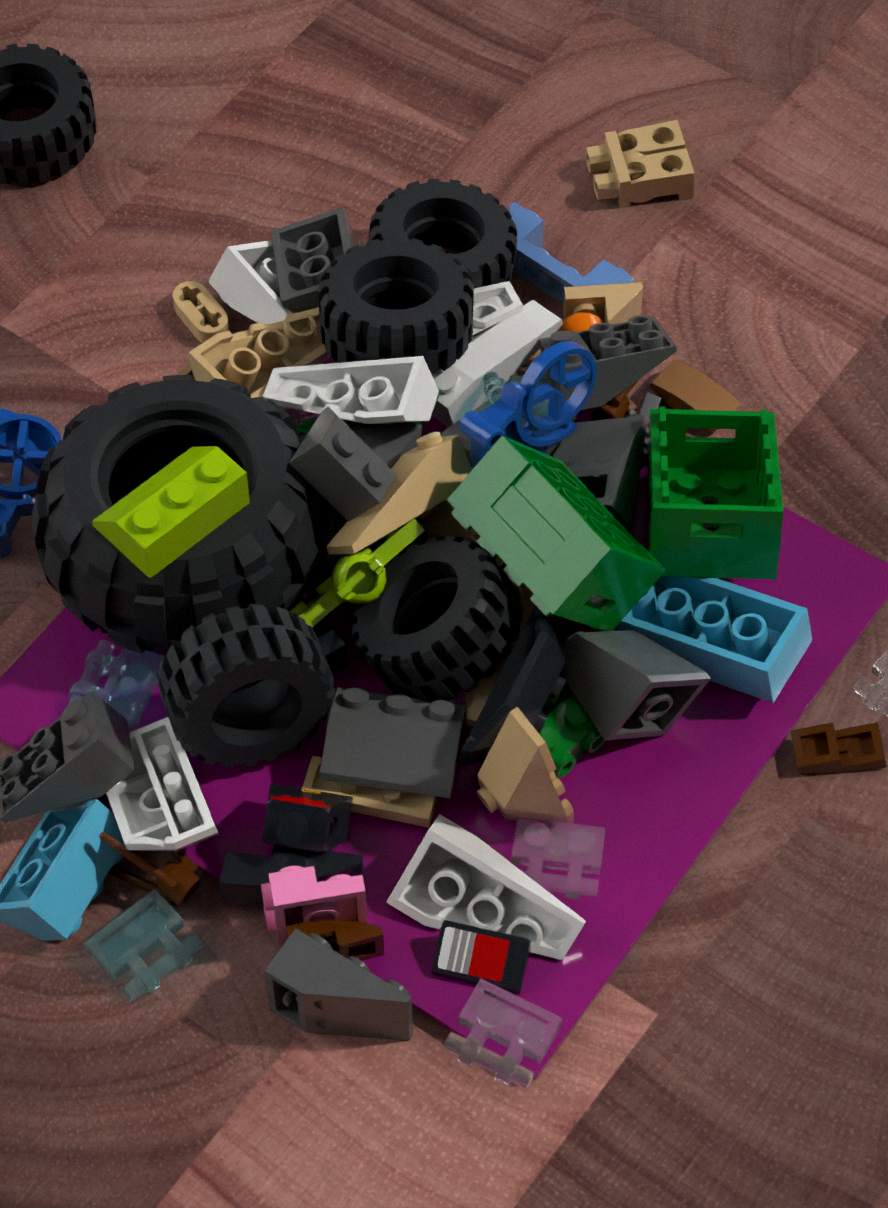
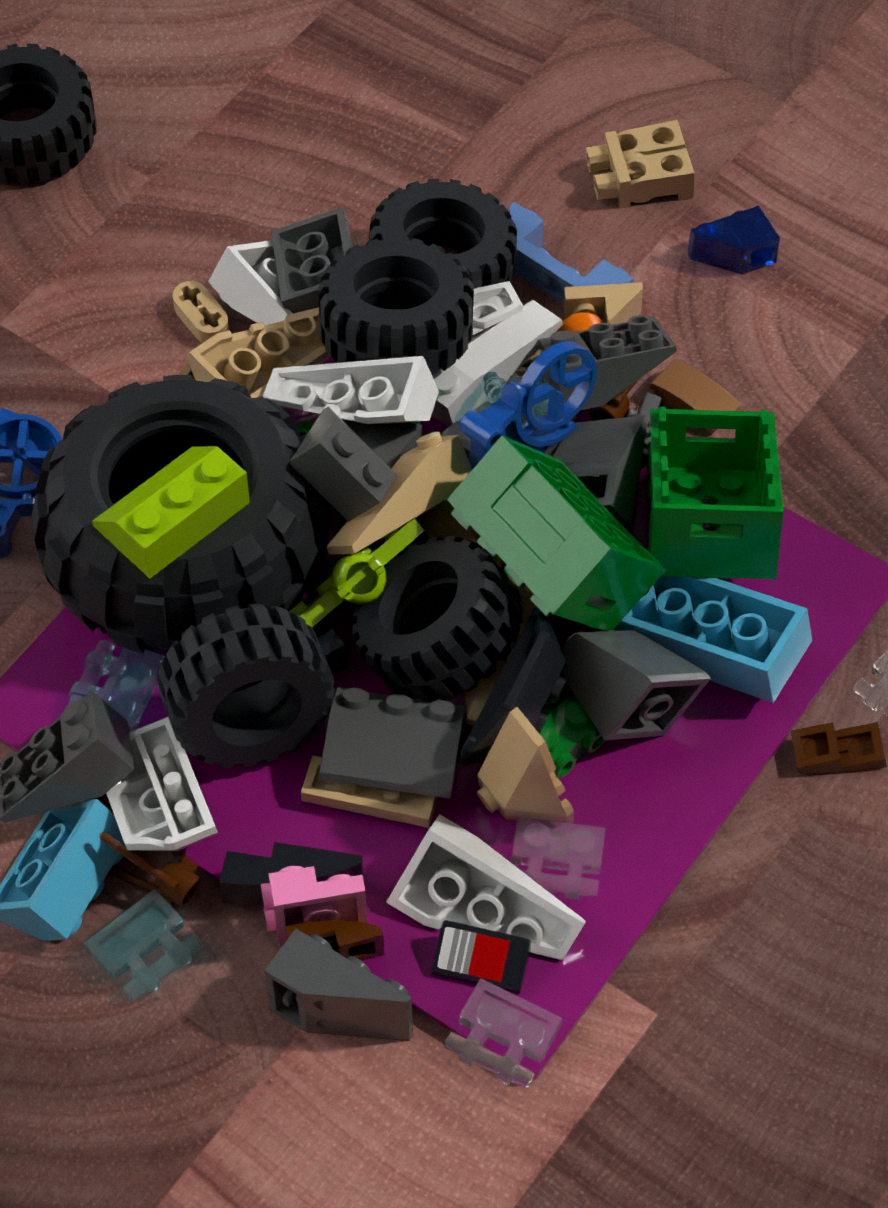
(304, 817): black torso -> none
(736, 242): none -> clear blue slope

